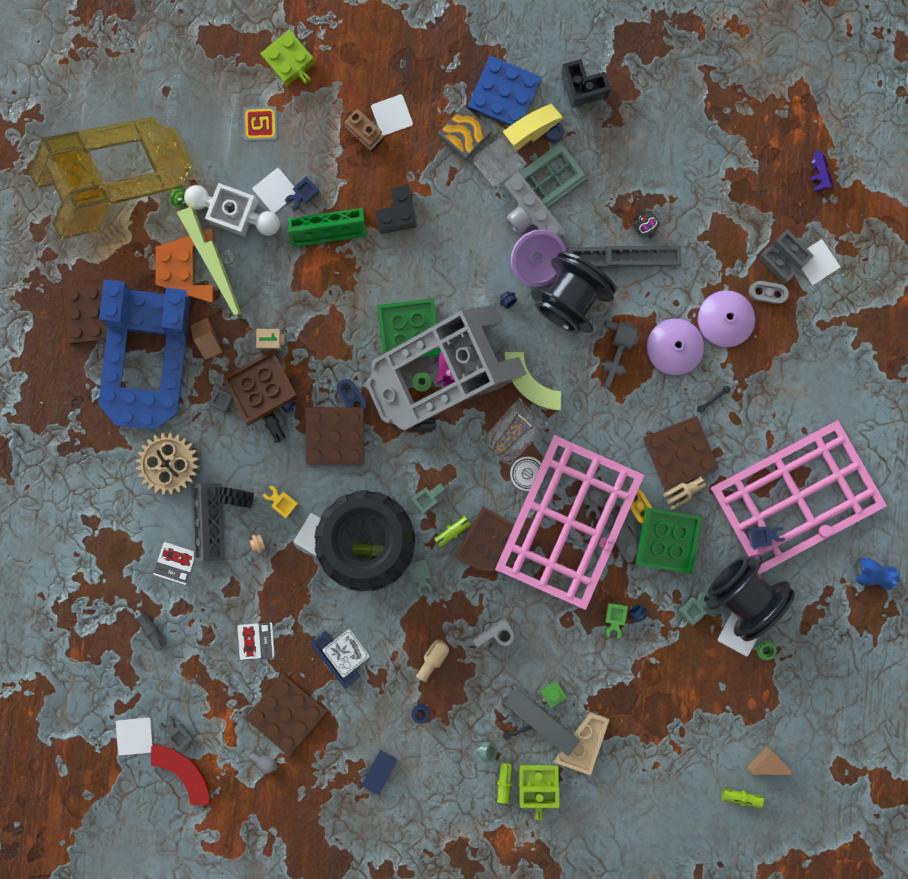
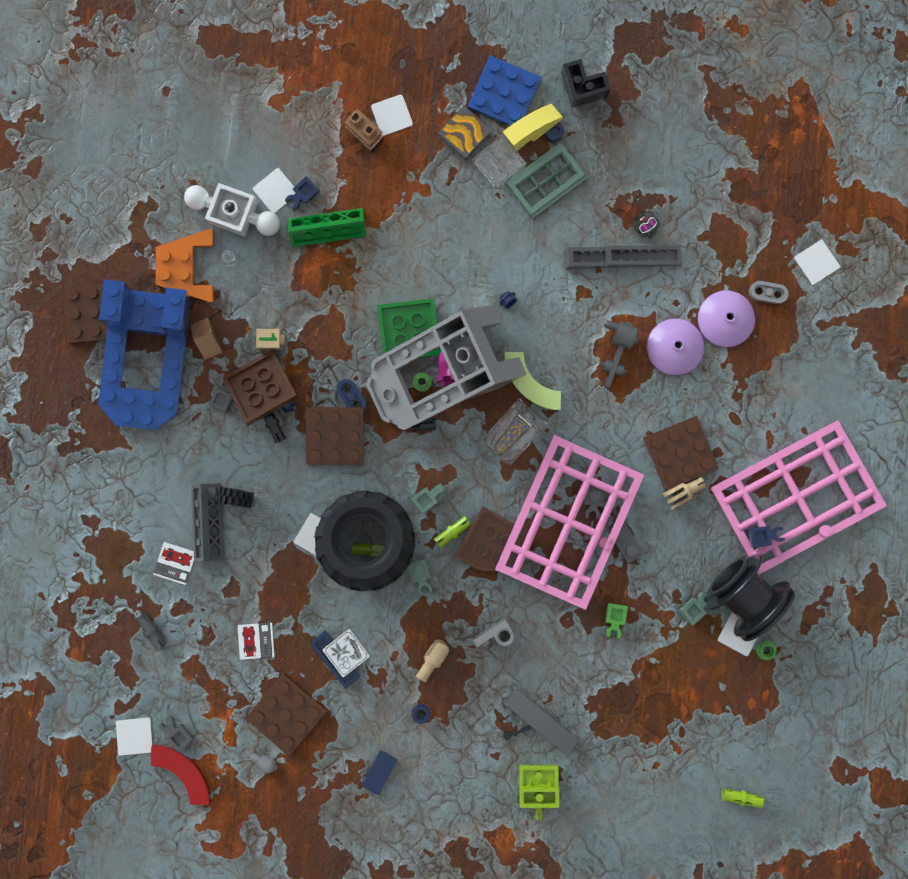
(85, 198): clear yellow bracket -> none
(154, 475): tan gear -> none
(177, 197): bright green plate -> none
(210, 255): yellowish green slope -> none
(257, 543): light nougat plate -> none
(260, 123): sticker -> none
(282, 503): yellow plate -> none
(288, 59): lime plate -> none
(401, 215): black brick -> none
(487, 751): sand green tile -> none
(504, 783): lime axle -> none
(524, 472): white sticker -> none
(530, 208): light grey plate -> none
(537, 270): lavender dish -> none
(553, 694): bright green plate -> none
(573, 293): black wheel -> none
(585, 753): tan wing -> none
(638, 613): dark blue plate -> none
(639, 505): yellow plate -> none
(668, 540): green plate -> none
(701, 408): black hinge -> none
(768, 764): medium nougat slope -> none
(785, 256): dark grey slope -> none
(820, 163): dark purple plate -> none
(876, 574): blue animal -> none

